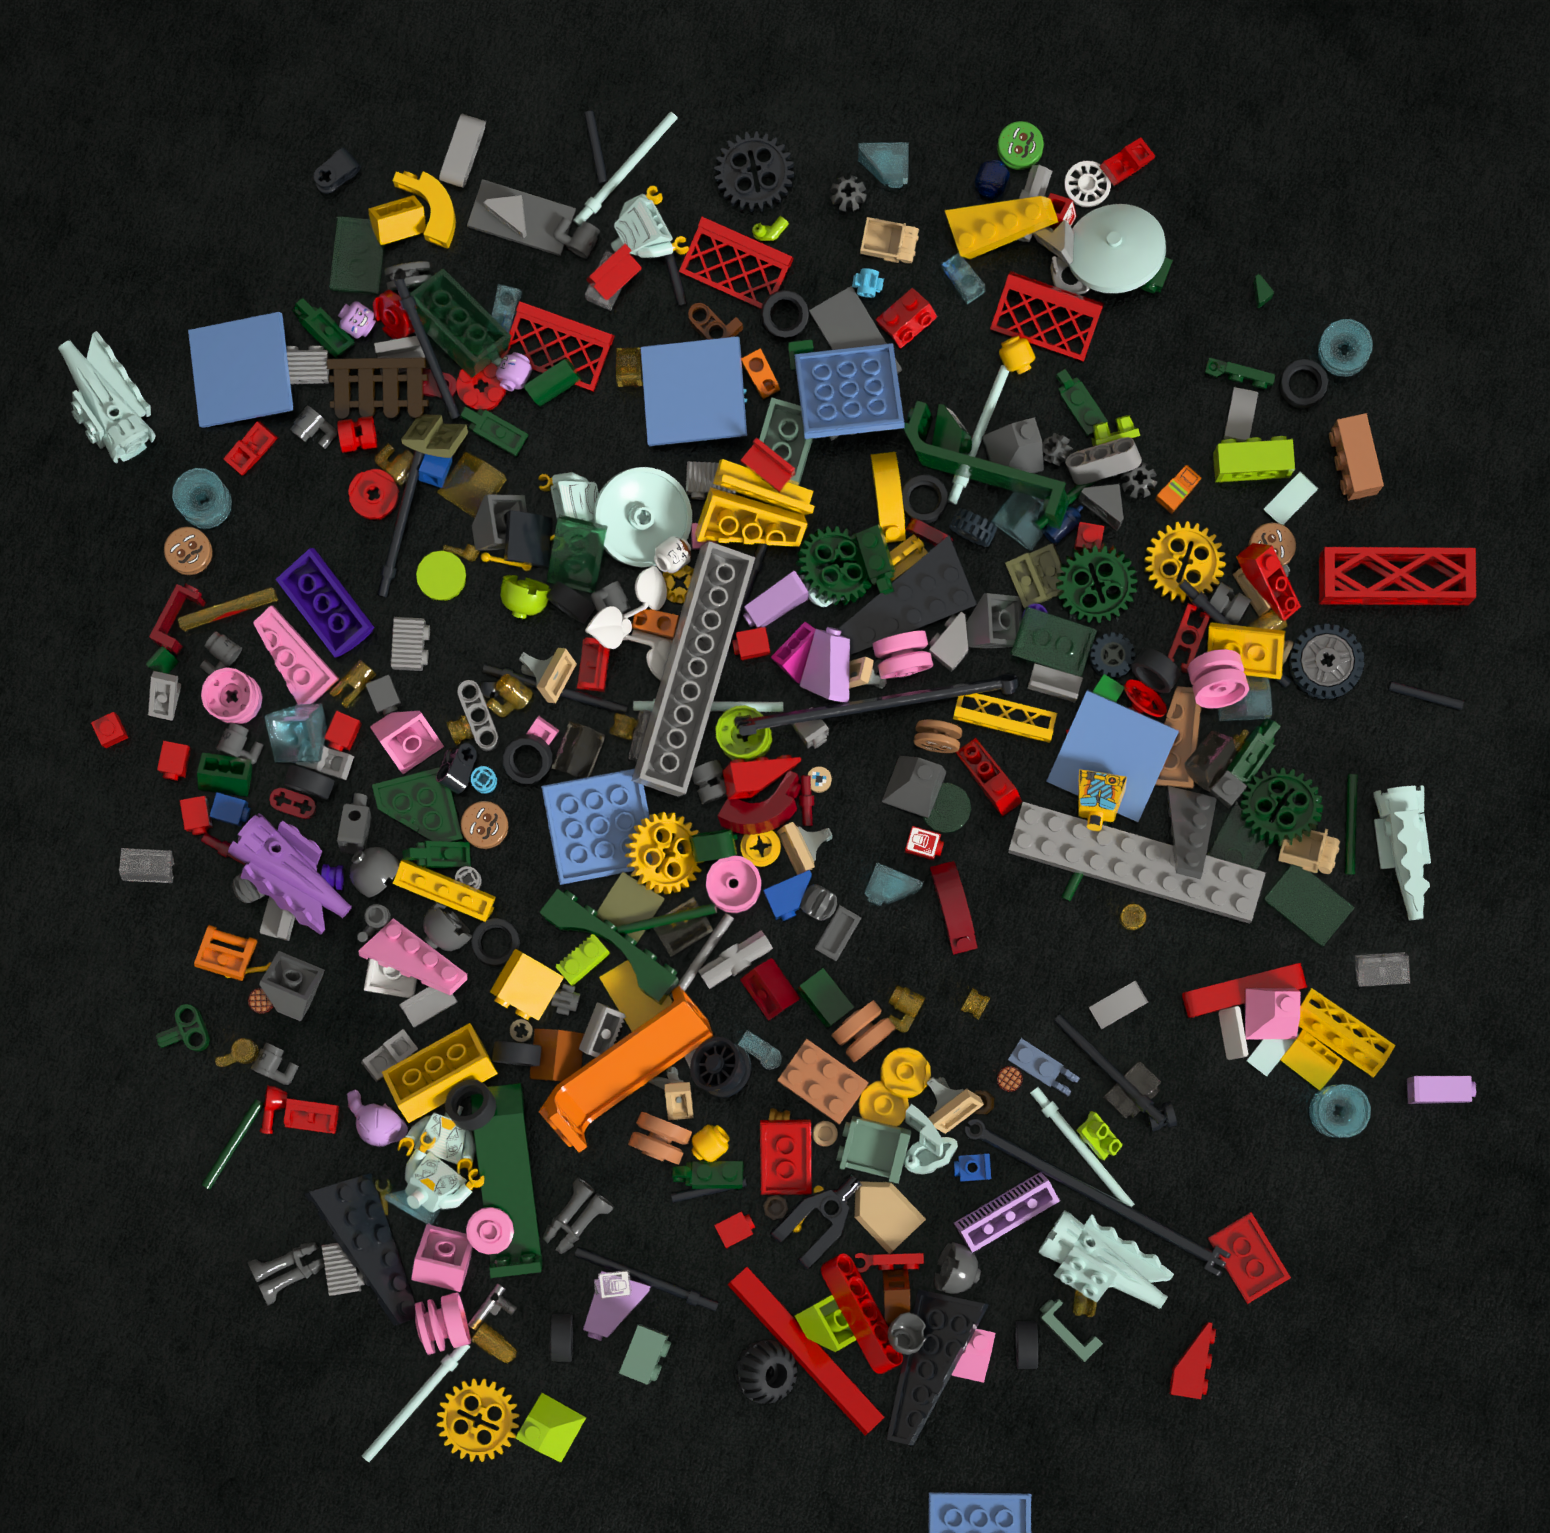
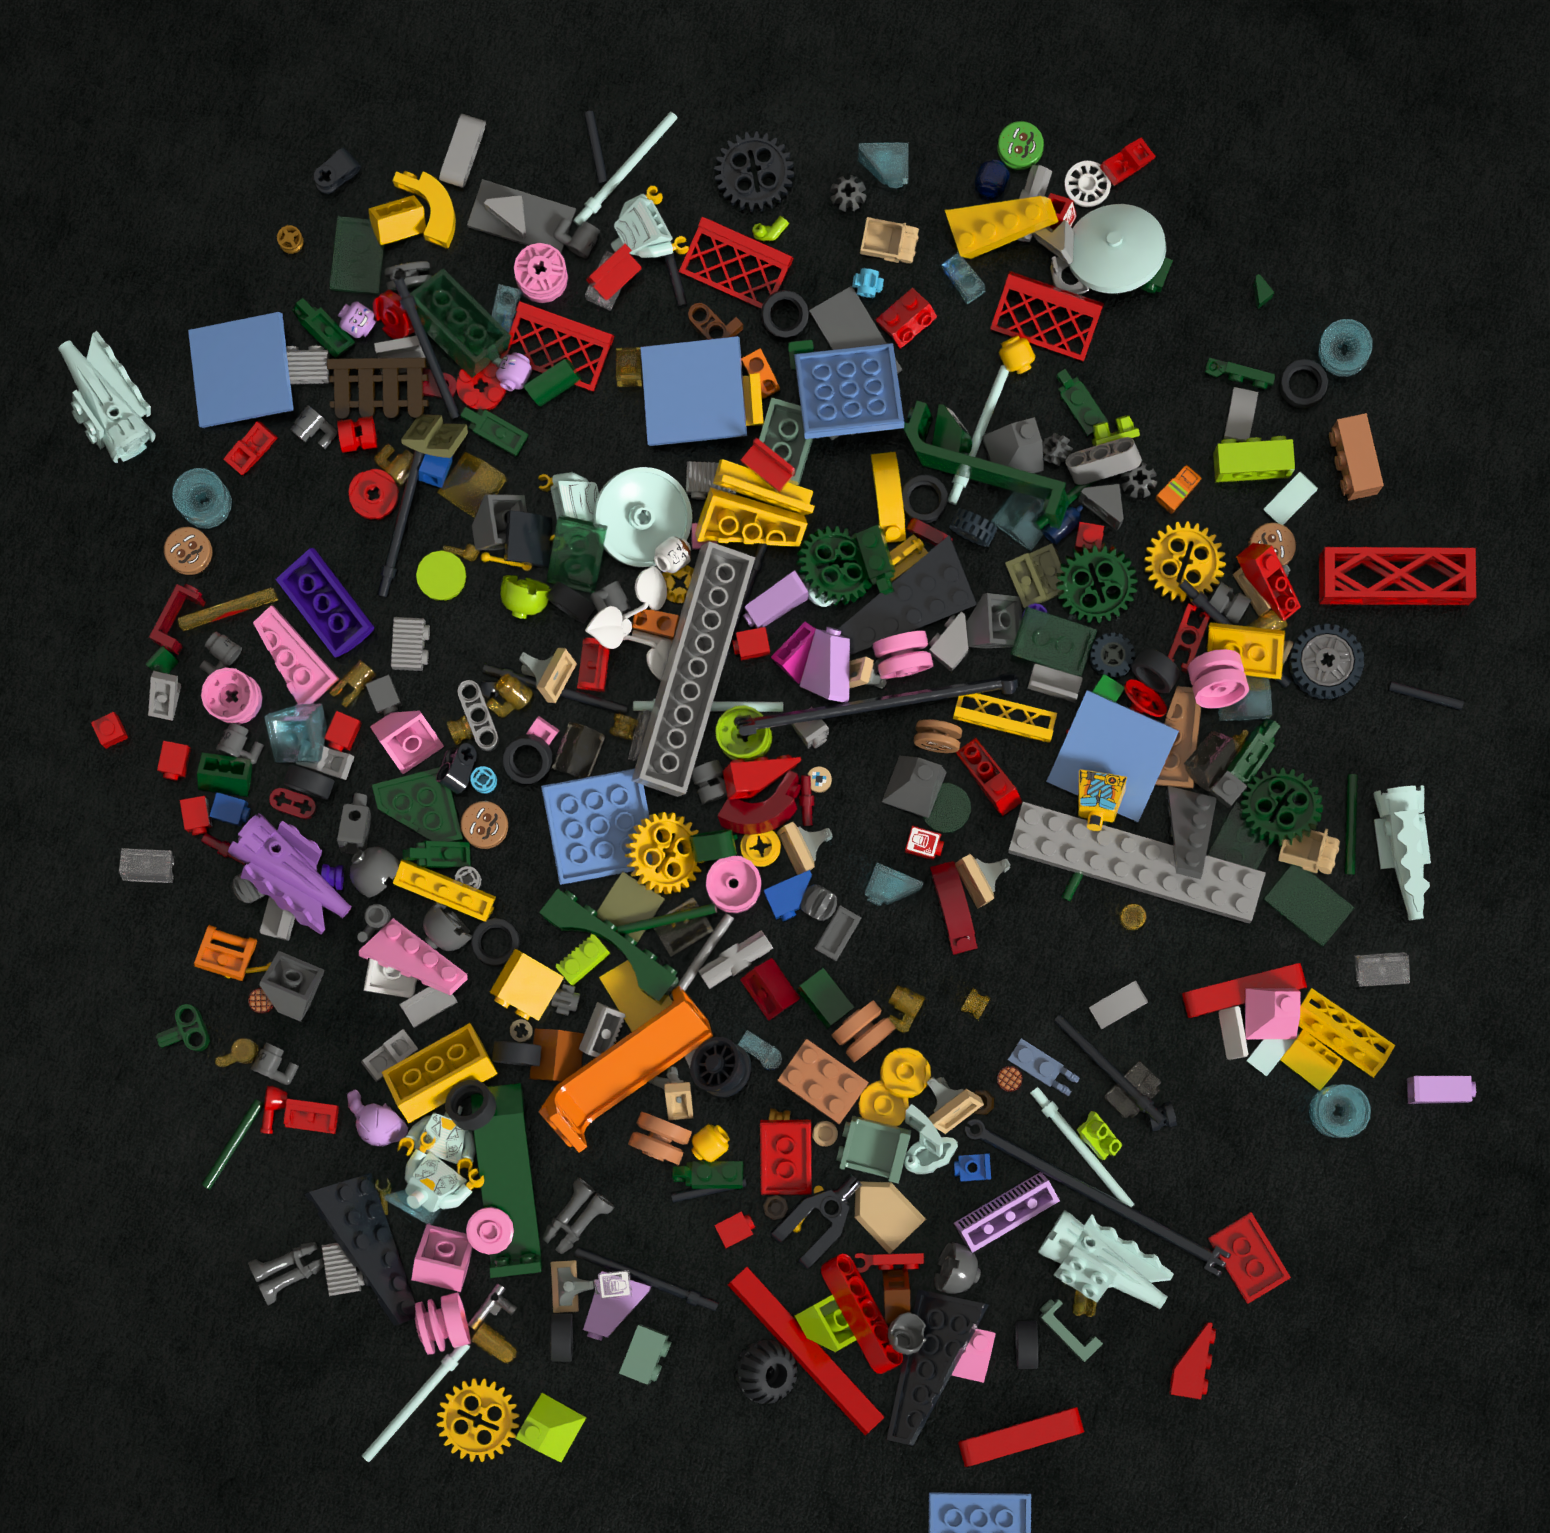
(287, 234): none -> pearl gold wheel
(546, 285): none -> bright pink wheel
(567, 1286): none -> piece
(753, 400): none -> yellow panel
(980, 877): none -> tan piece
(1021, 1437): none -> red beam

